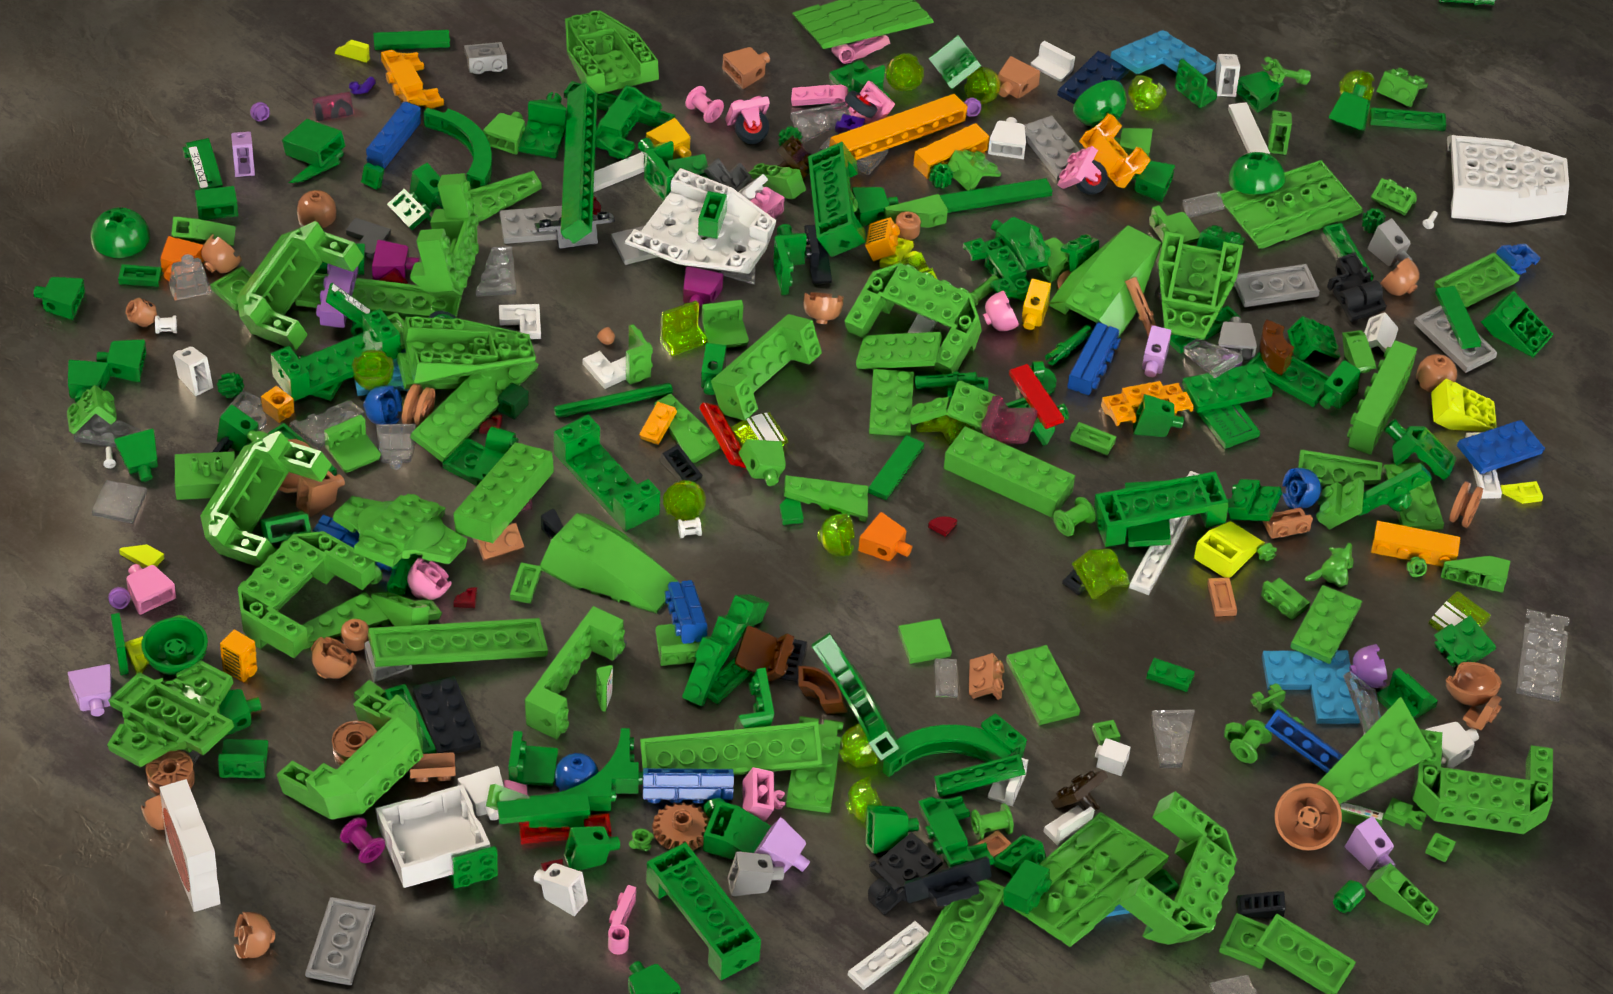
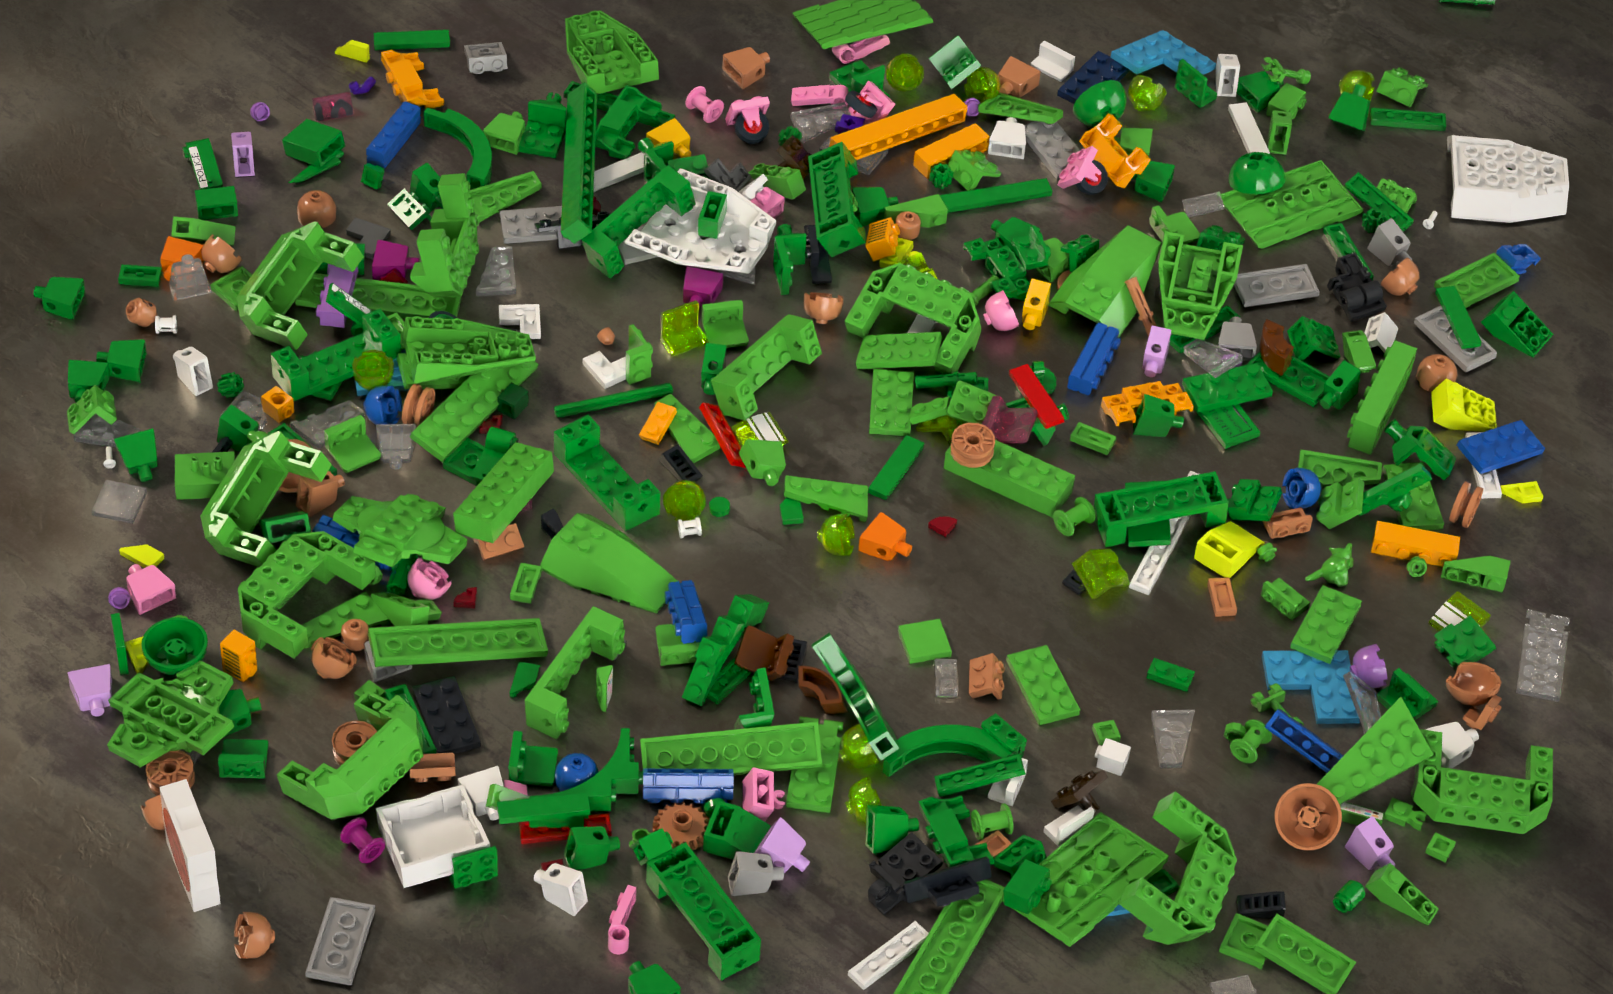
(119, 233): green piece -> none
(524, 678): none -> green tile
(652, 846): none -> green brick
(663, 189): none -> green plate
(719, 506): none -> green tile
(972, 445): none -> nougat wheel
(1020, 108): none -> bright green wing
(1064, 348): green pin -> none
(1200, 274): none -> bright green plate
(1287, 100): none -> bright green brick
(1374, 198): none -> green tile

